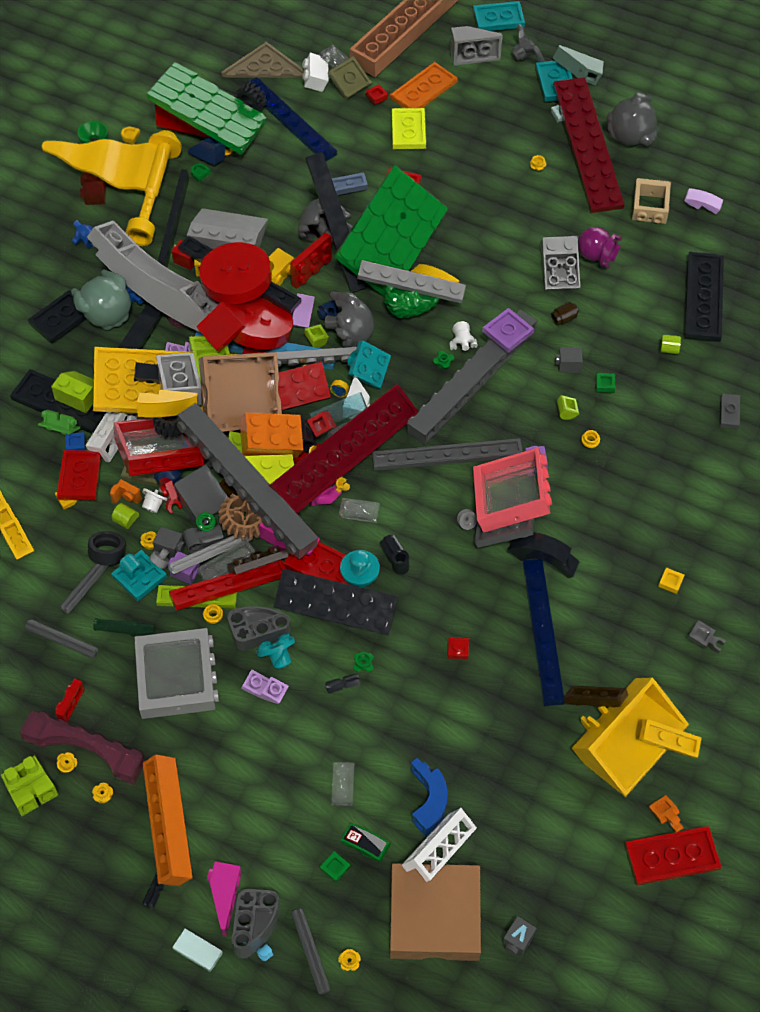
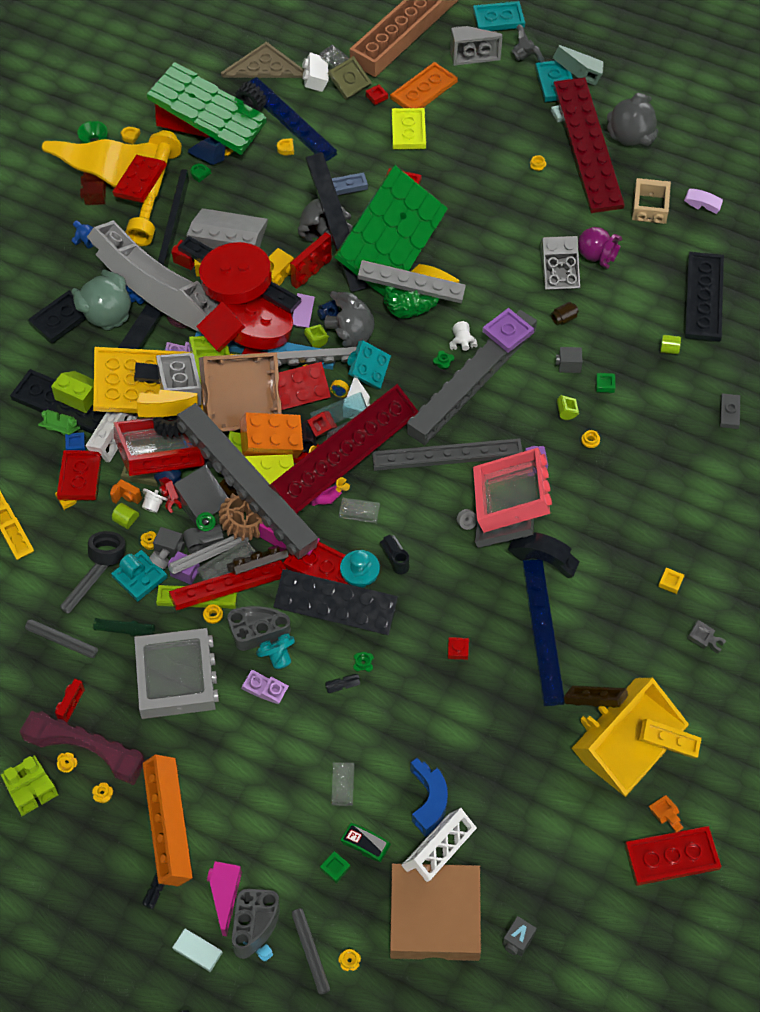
(139, 178): none -> red plate
(285, 147): none -> yellow tile

